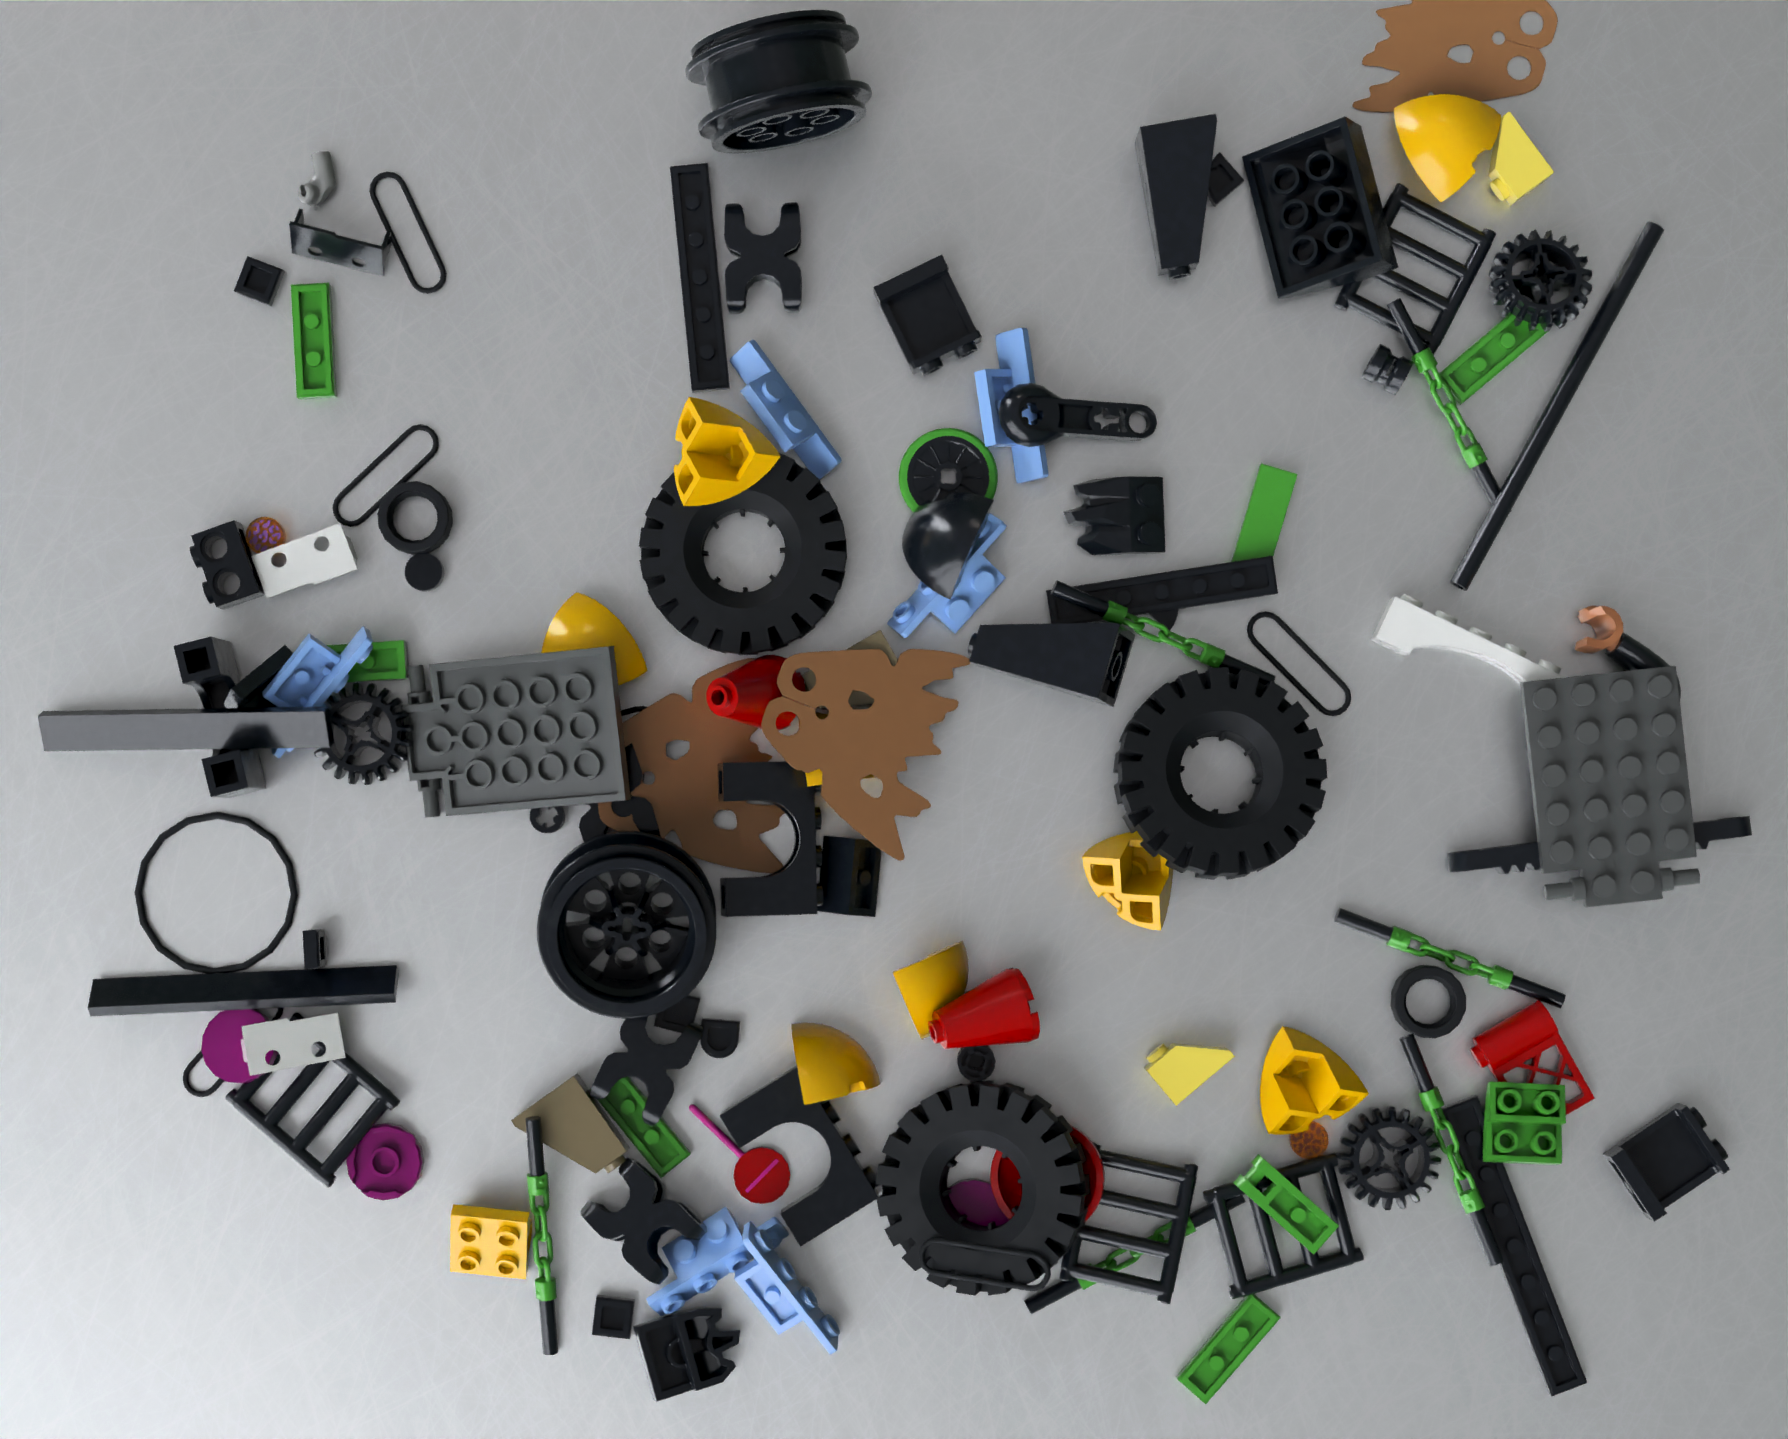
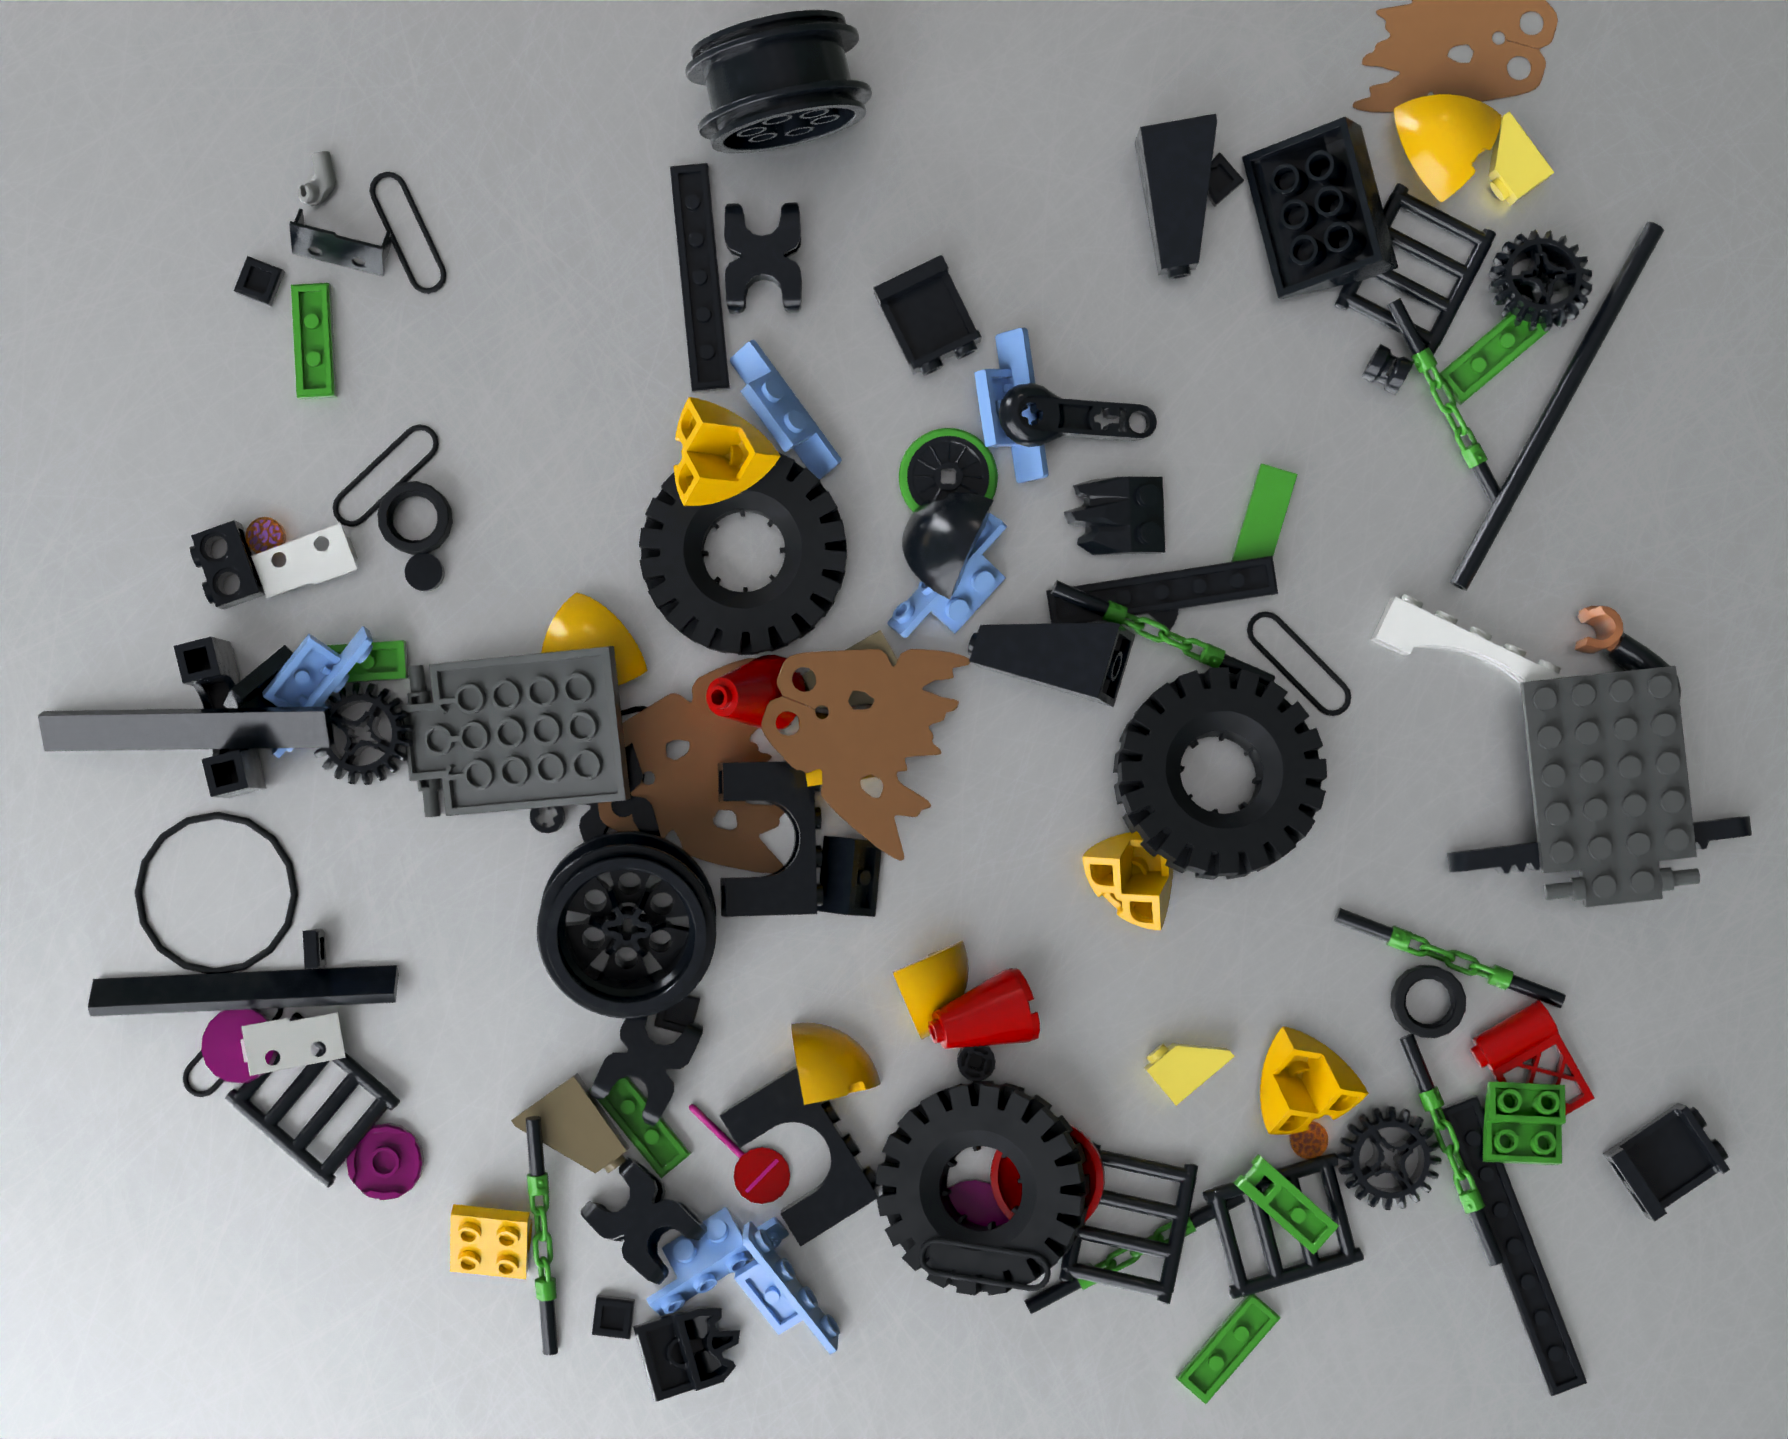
(719, 1037): black tile -> none

